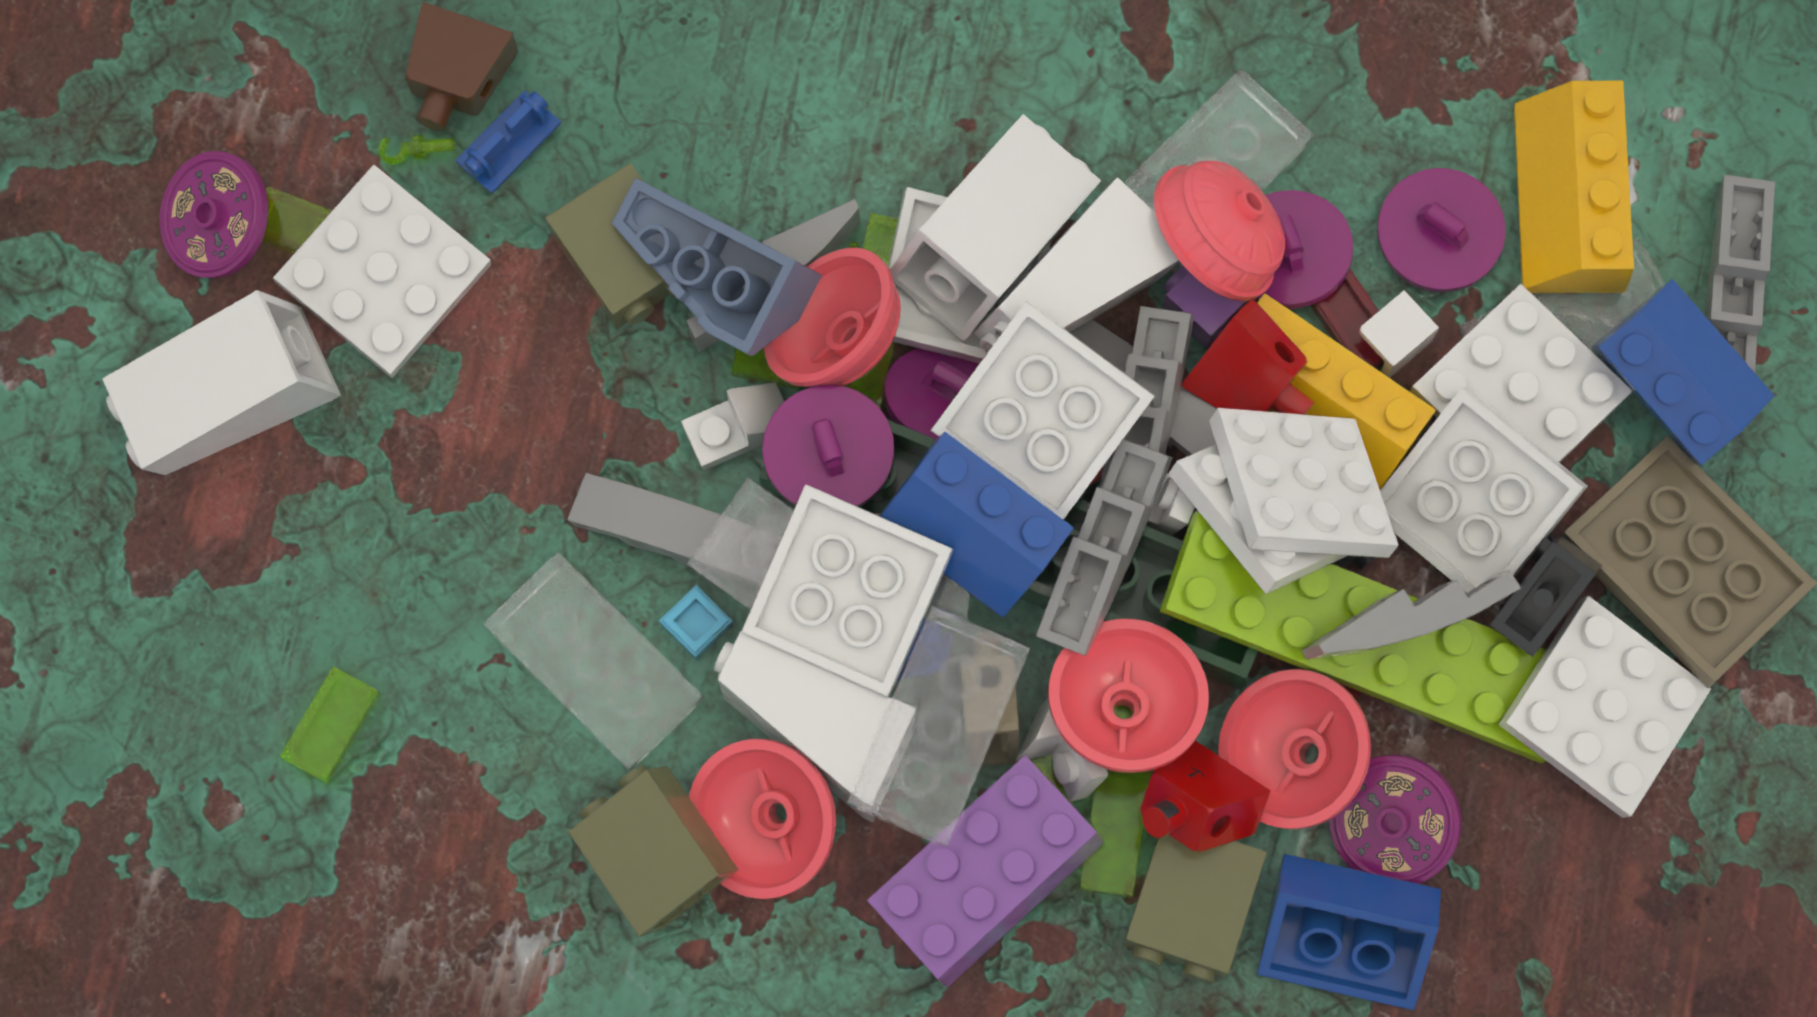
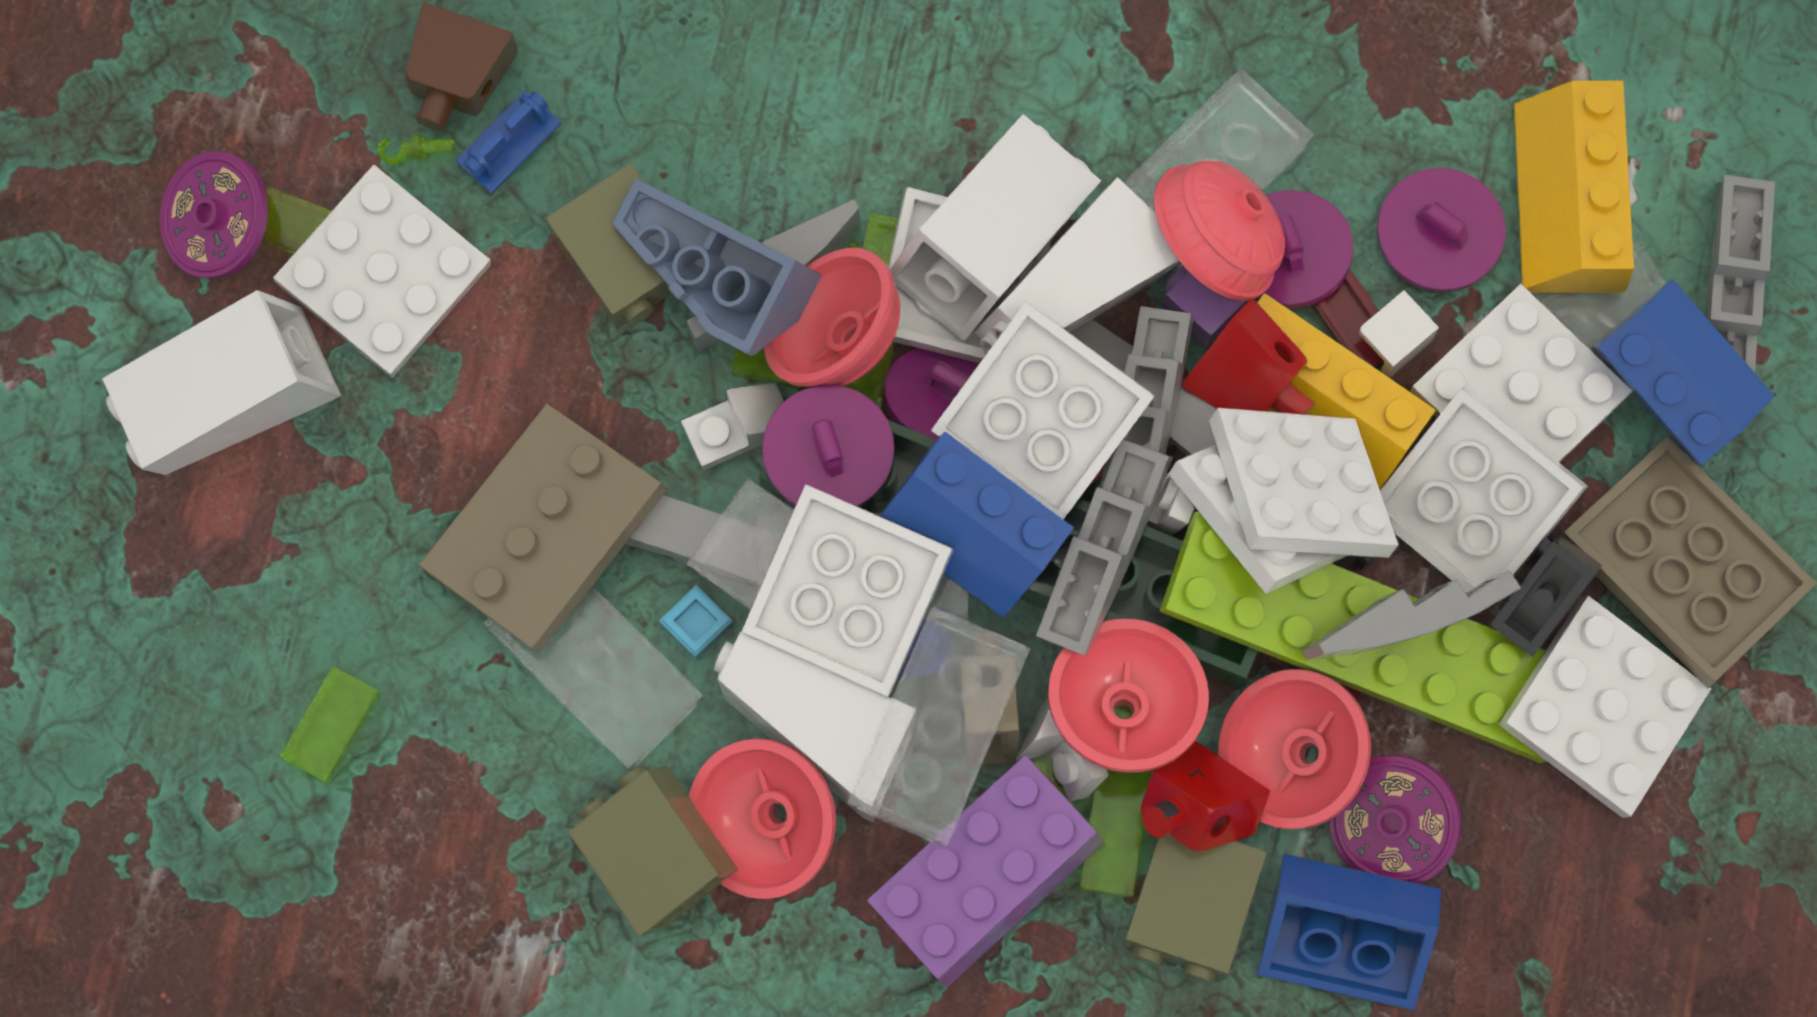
(543, 528): none -> dark tan plate

